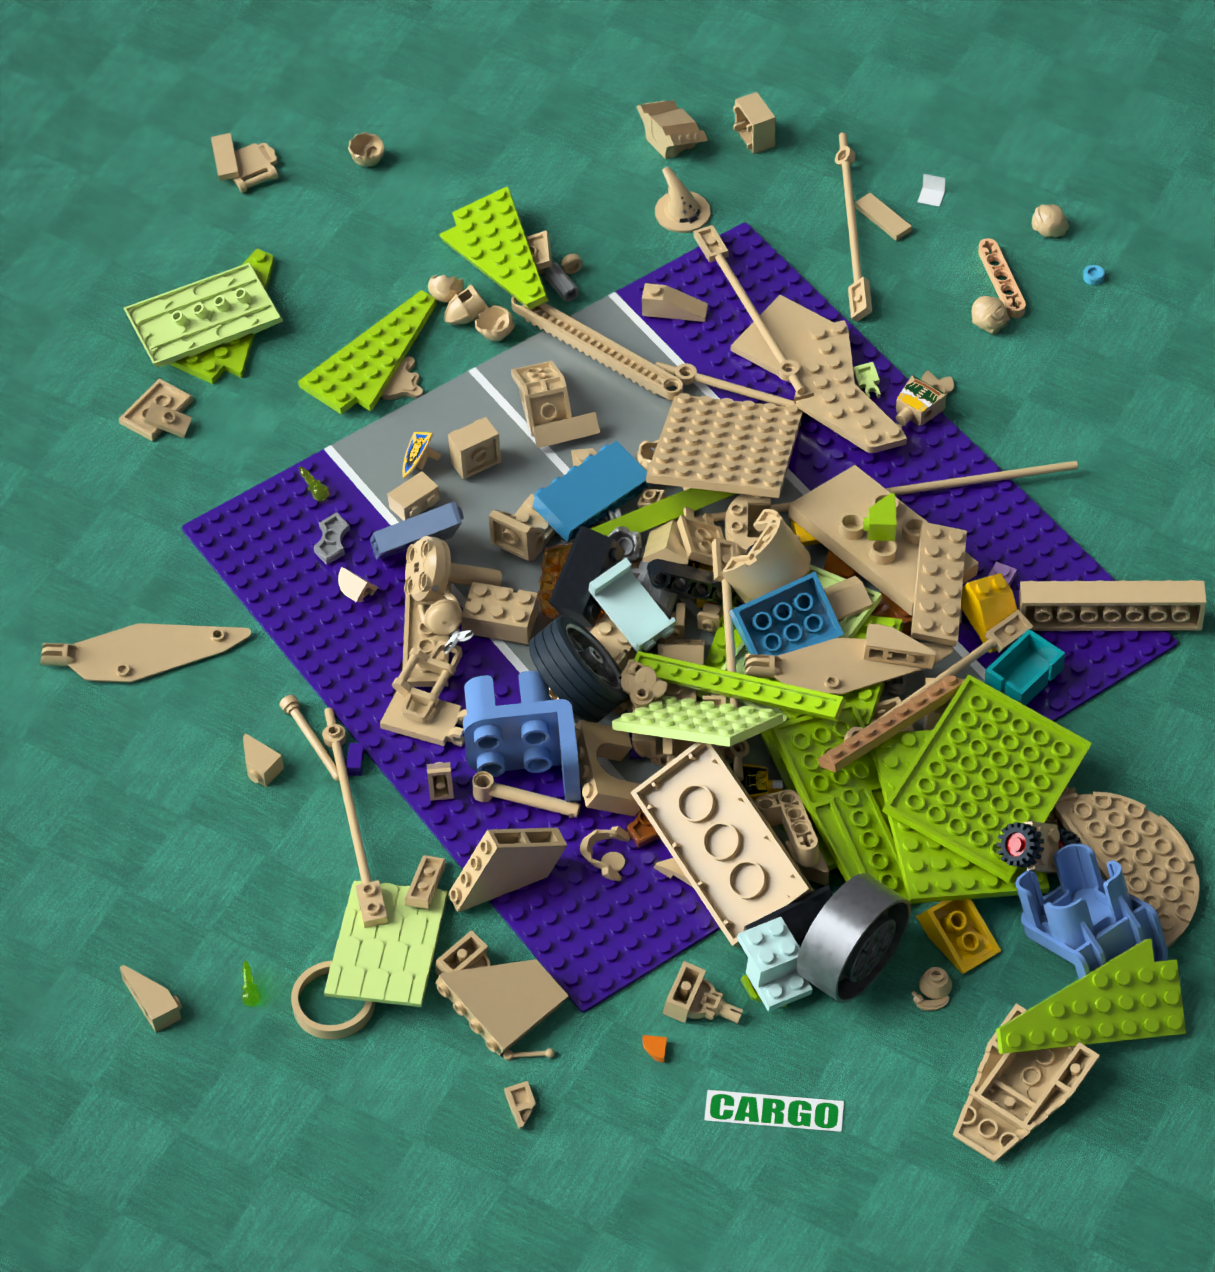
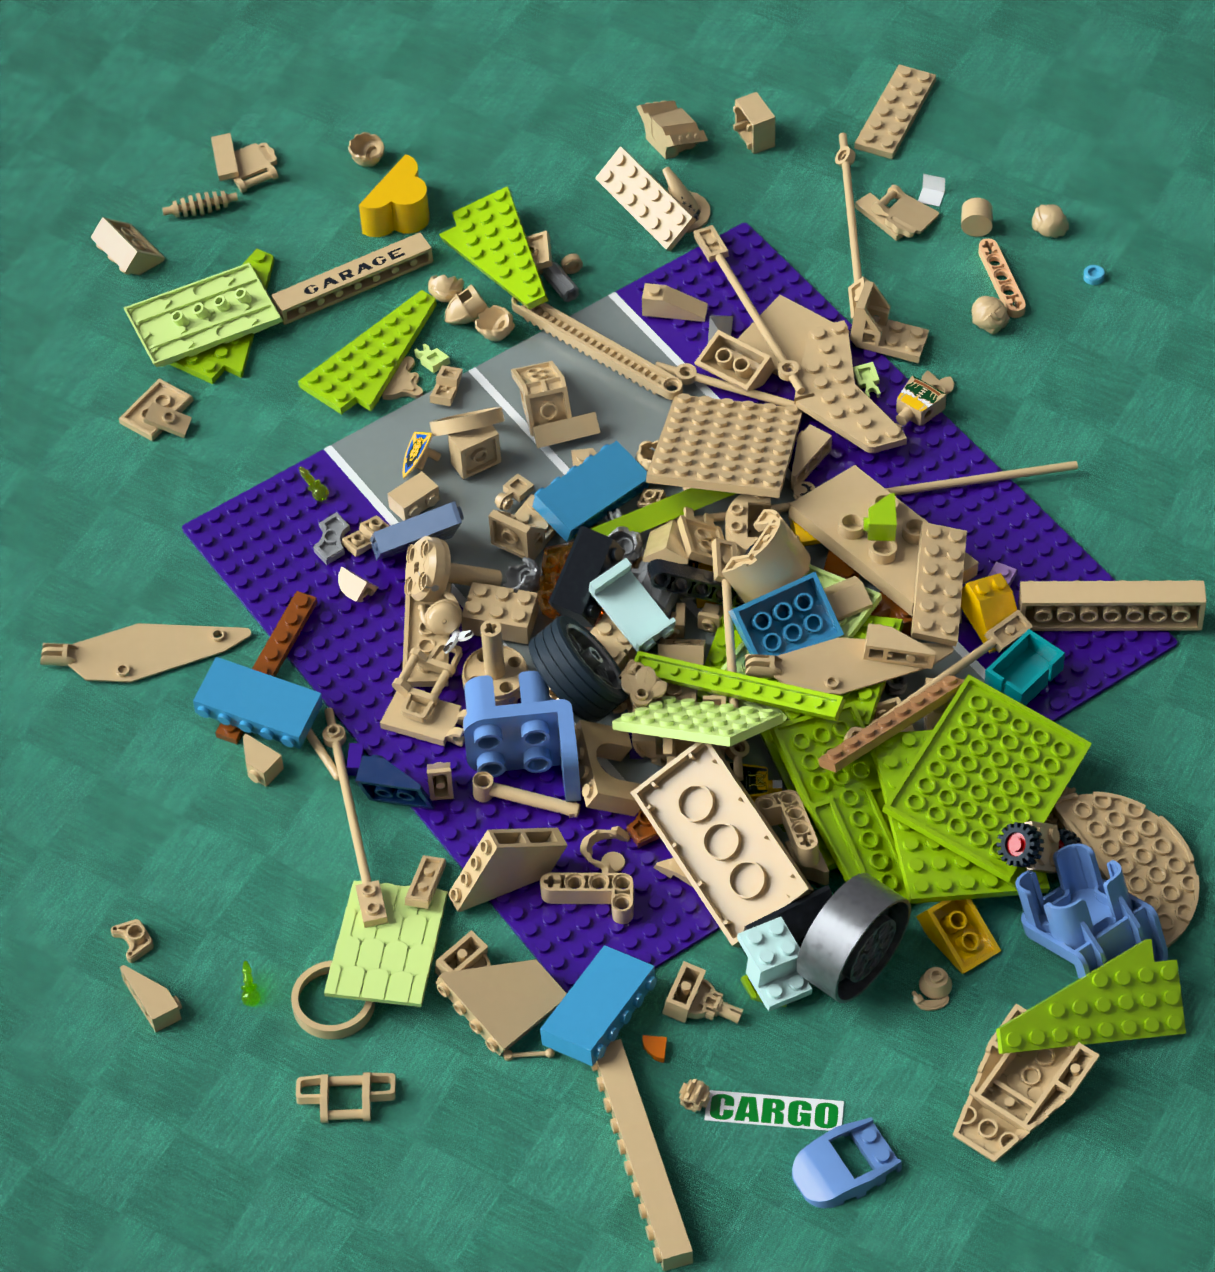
(126, 246): none -> tan slope
(136, 937): none -> tan piece
(200, 204): none -> tan piece
(257, 703): none -> dark azure brick
(277, 649): none -> dark orange plate
(352, 278): none -> tan brick
(359, 541): none -> tan slope
(365, 1080): none -> tan bar
(388, 784): none -> dark blue slope
(396, 202): none -> yellow brick
(432, 359): none -> yellowish green plate
(446, 385): none -> tan slope
(467, 421): none -> tan piece
(497, 661): none -> tan piece
(515, 488): none -> tan plate
(520, 1102): tan slope -> none
(523, 576): none -> light grey hair
(557, 889): none -> tan beam
(598, 1005): none -> dark azure brick
(642, 1158): none -> tan brick
(645, 199): none -> plate
(694, 1095): none -> tan gear
(721, 323): none -> light grey slope
(735, 362): none -> tan slope
(802, 488): none -> tan tile
(810, 451): none -> tan slope
(824, 1176): none -> medium blue slope
(882, 334): none -> tan bracket
(895, 111): none -> tan plate
(906, 215): none -> tan piece
(976, 217): none -> tan piece

